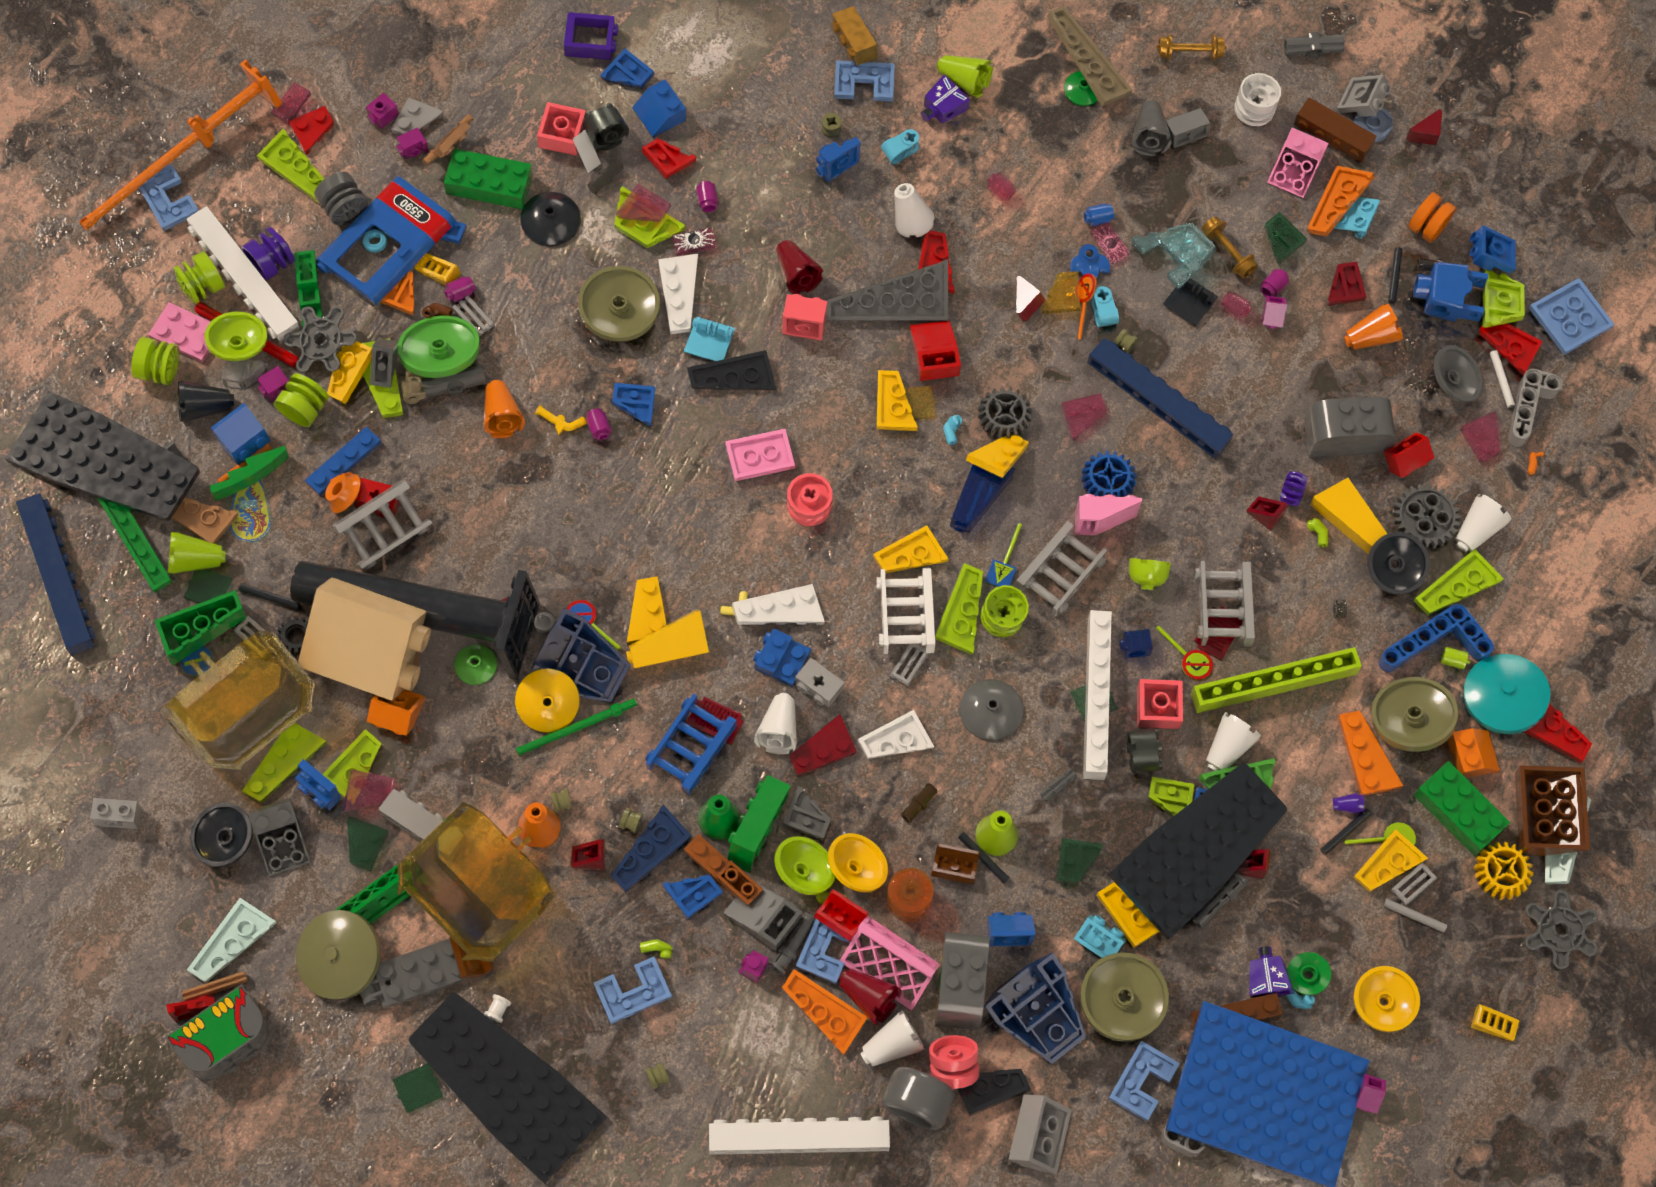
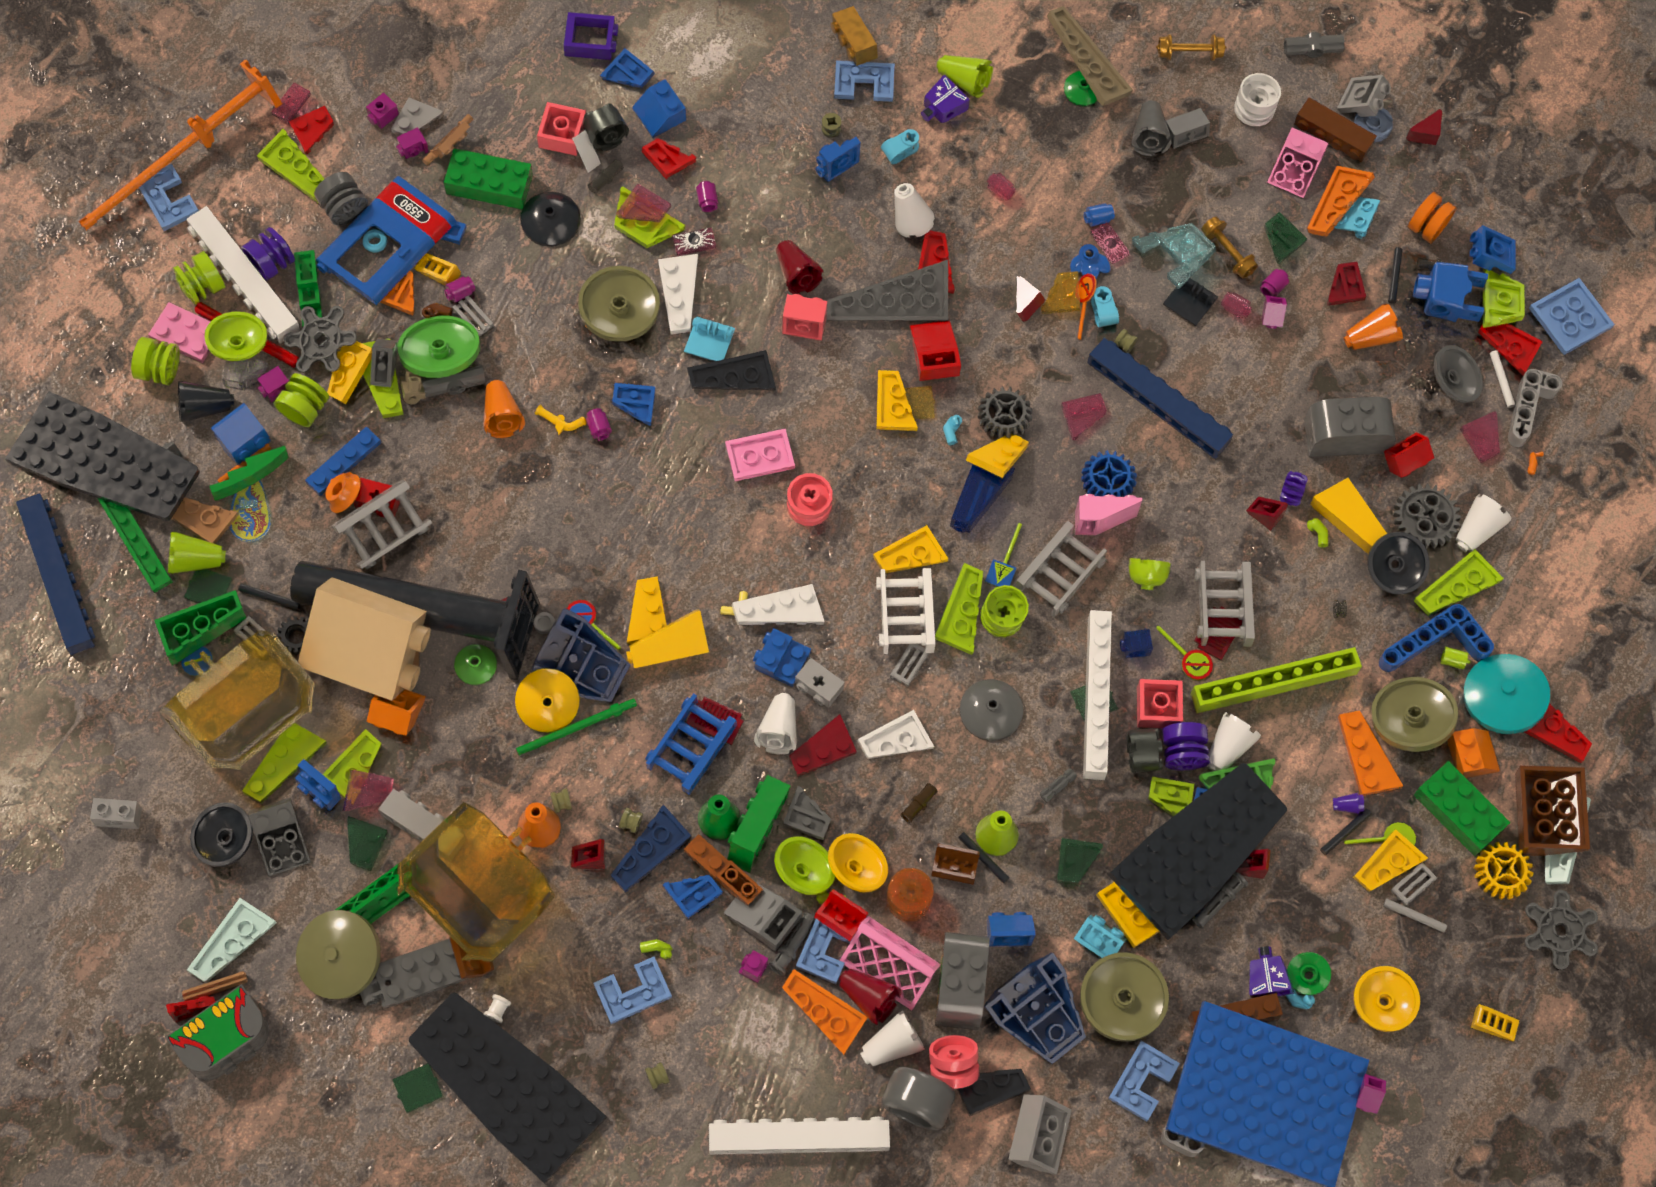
(1186, 746): none -> dark purple wheel

